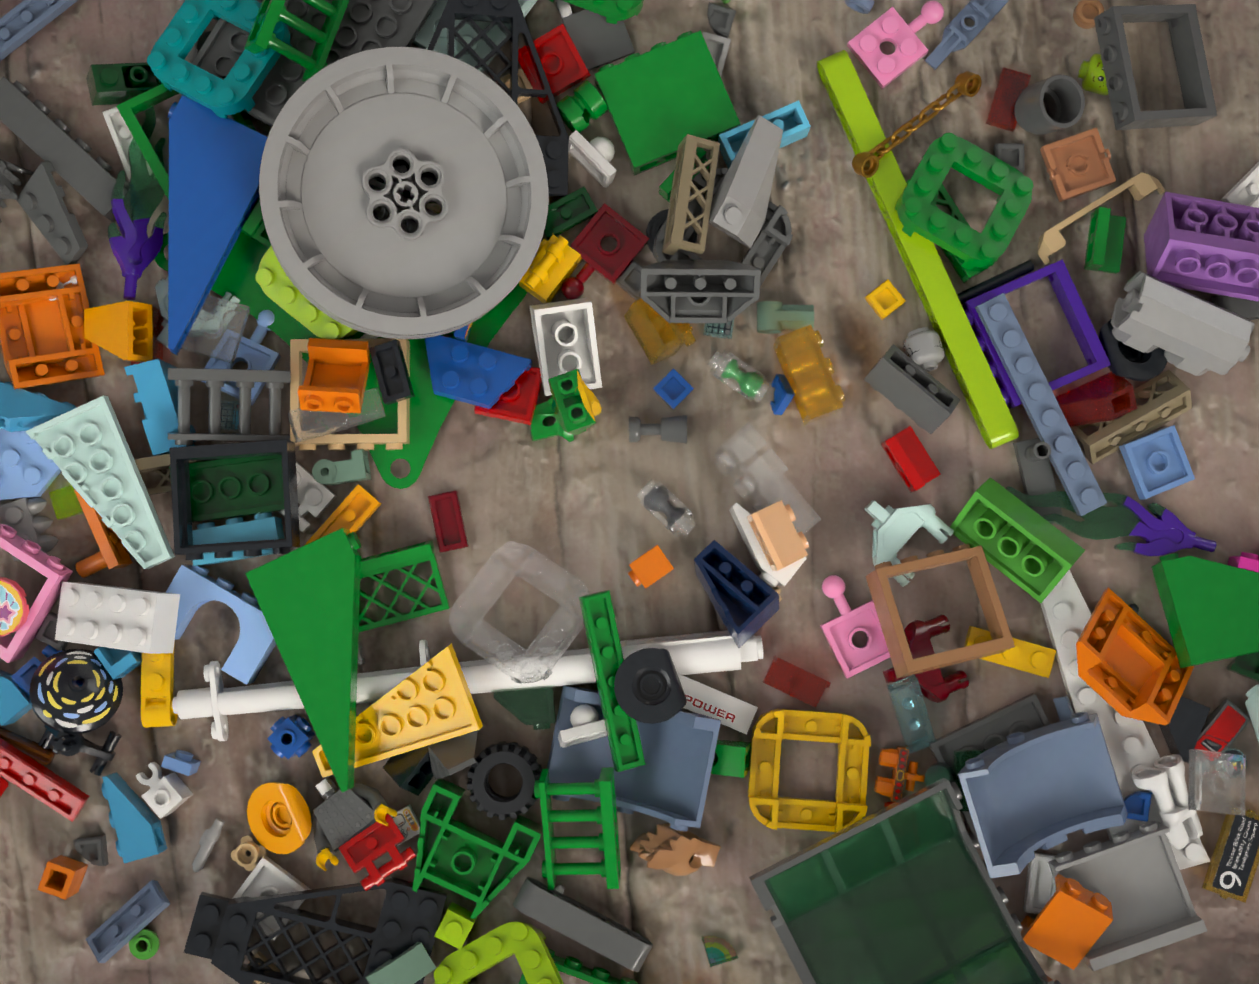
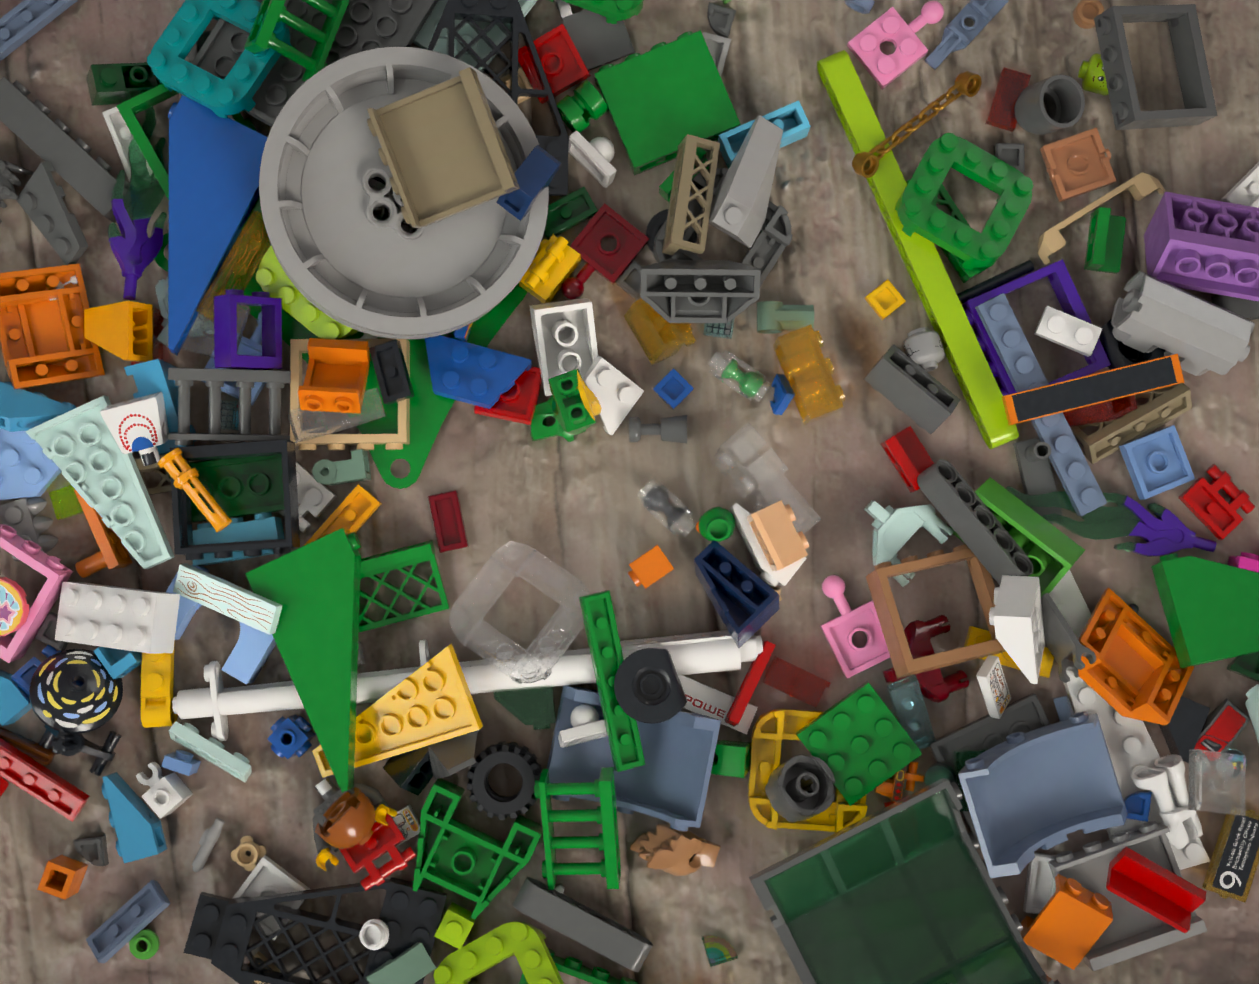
(139, 425): none -> white torso
(182, 480): none -> light orange pin
(211, 750): none -> light aqua plate
(226, 331): none -> dark purple window
(227, 598): none -> light aqua tile
(239, 263): none -> clear yellow tile
(279, 817): light orange hat -> none
(348, 820): none -> dark orange cylinder
(374, 934): none -> white plate
(443, 150): none -> dark tan panel
(533, 178): none -> dark blue slope
(613, 390): none -> white wing
(716, 524): none -> green animal
(749, 684): none -> red tile
(797, 803): none -> dark grey brick
(859, 742): none -> green plate
(973, 521): none -> dark grey beam
(993, 686): none -> white tile
(1020, 622): none -> white slope
(1062, 640): none -> dark grey flag
(1068, 331): none -> white plate
(1093, 389): none -> black tile
(1154, 889): none -> red panel
(1211, 507): none -> red plate

